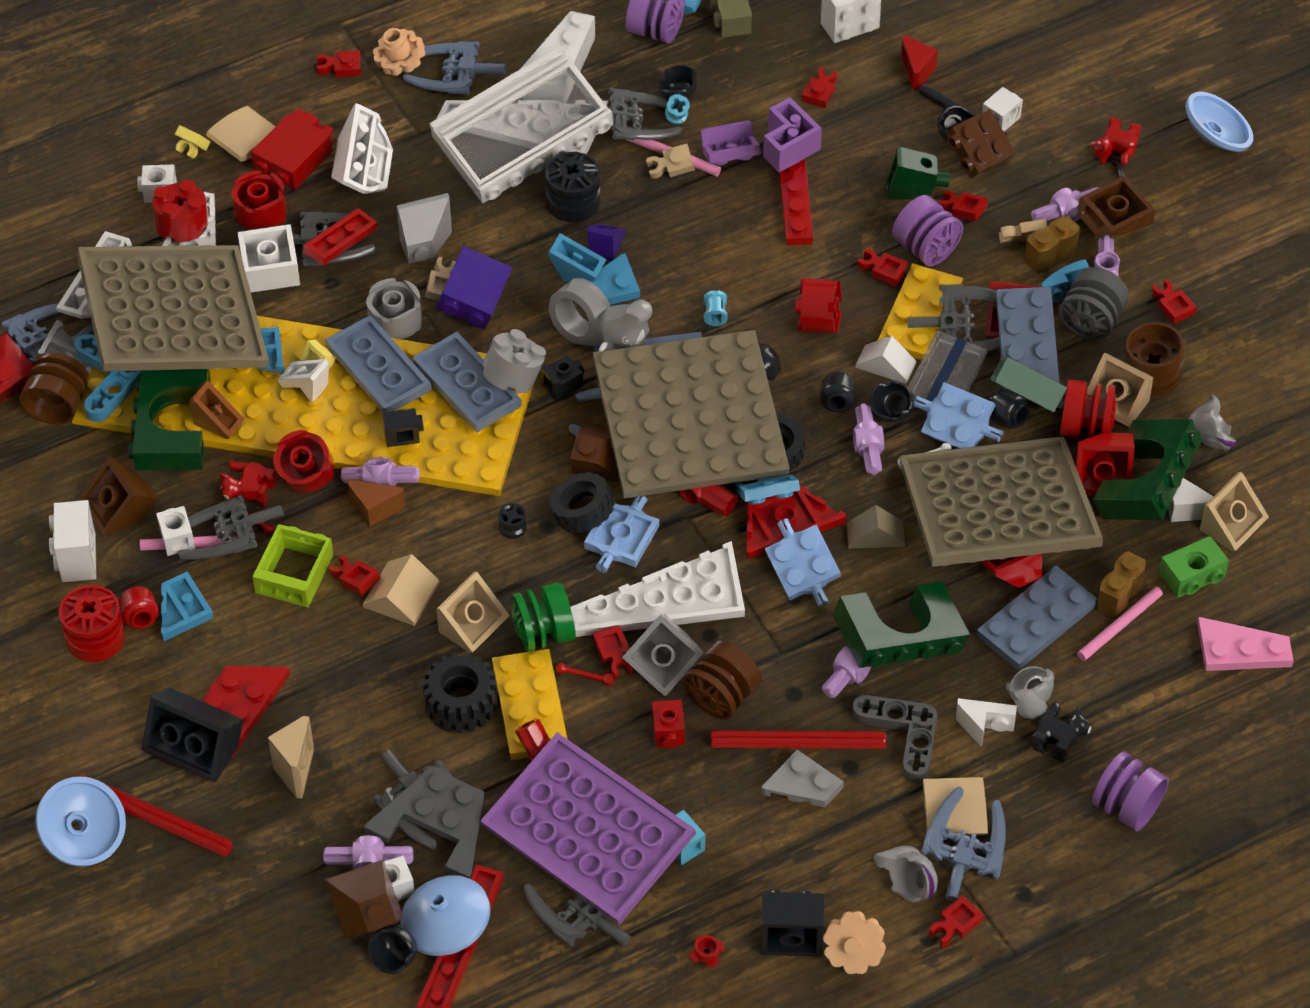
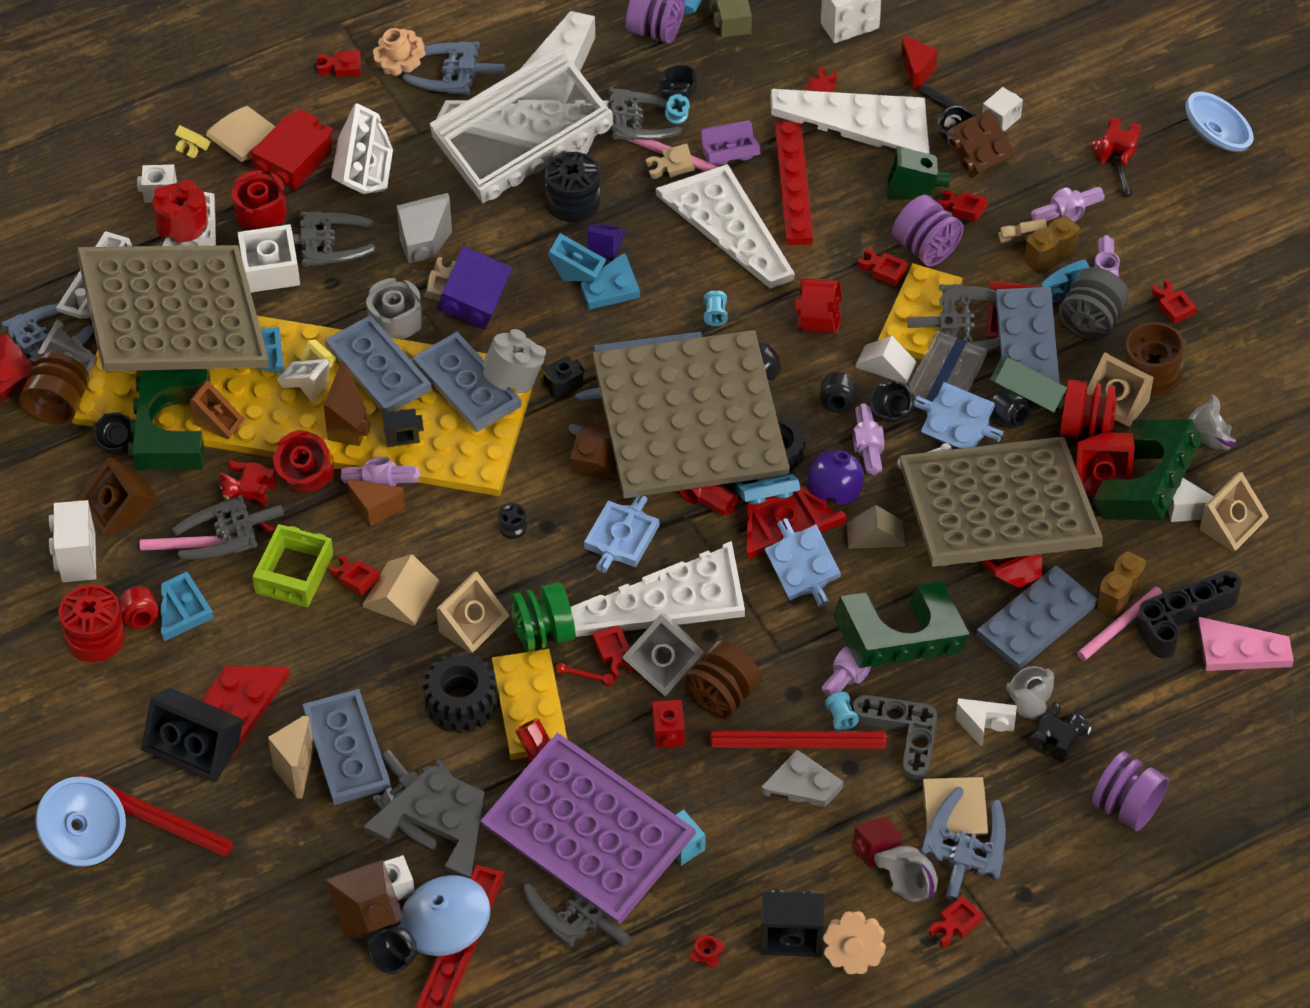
(113, 432): none -> black hair
(125, 380): dark azure beam -> none
(174, 538): white brick -> none
(340, 237): red plate -> none
(345, 410): none -> reddish brown slope
(346, 747): none -> sand blue plate
(366, 851): lavender axle -> none
(588, 516): black tyre -> none
(607, 326): light grey animal -> none
(726, 216): none -> white wing
(791, 135): medium lavender brick -> none
(836, 476): none -> dark purple cylinder
(841, 711): none -> medium azure bush
(860, 117): none -> white wing
(874, 838): none -> dark red brick
(1115, 209): reddish brown slope -> none
(1193, 567): bright green brick -> none
(1193, 601): none -> black beam

